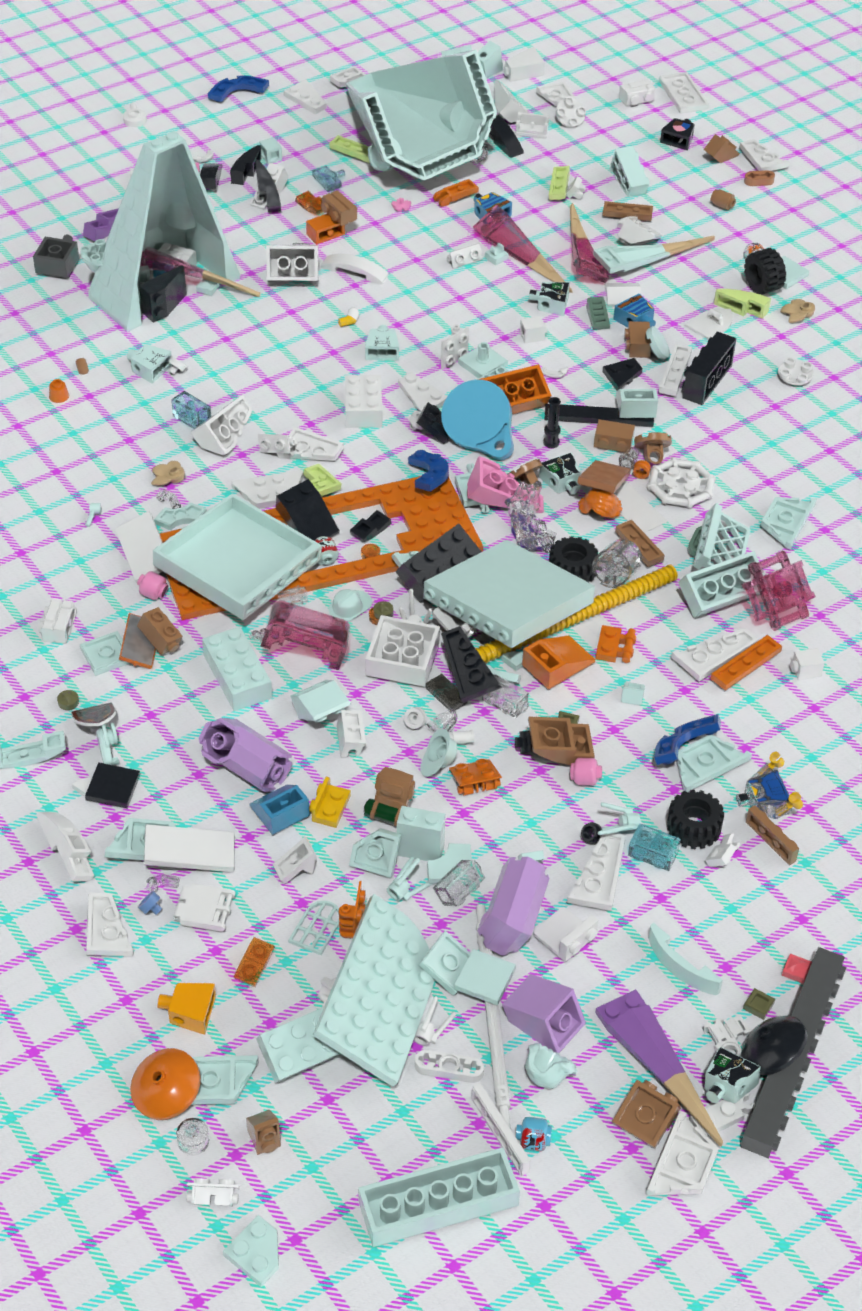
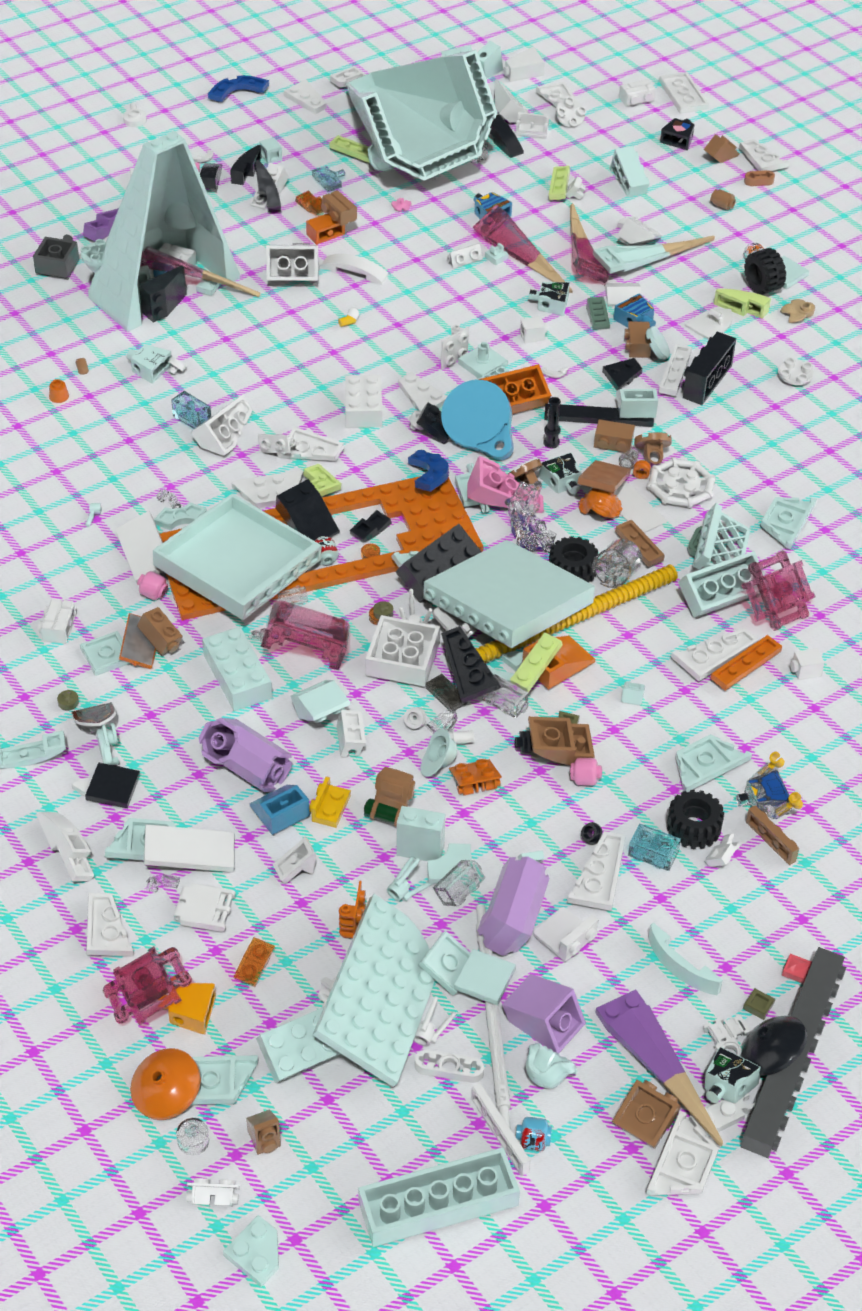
(145, 982): none -> clear pink brick
(150, 903): medium blue tile -> none
(166, 473): tan plate -> none
(309, 930): light aqua window -> none
(349, 604): light aqua piece -> none
(377, 852): light aqua plate -> none
(382, 344): light aqua torso -> none
(455, 192): orange hinge -> none
(536, 662): none -> yellowish green plate
(609, 642): orange plate -> none
(622, 210): medium nougat plate -> none
(627, 821): light aqua plant -> none
(668, 746): blue plate -> none

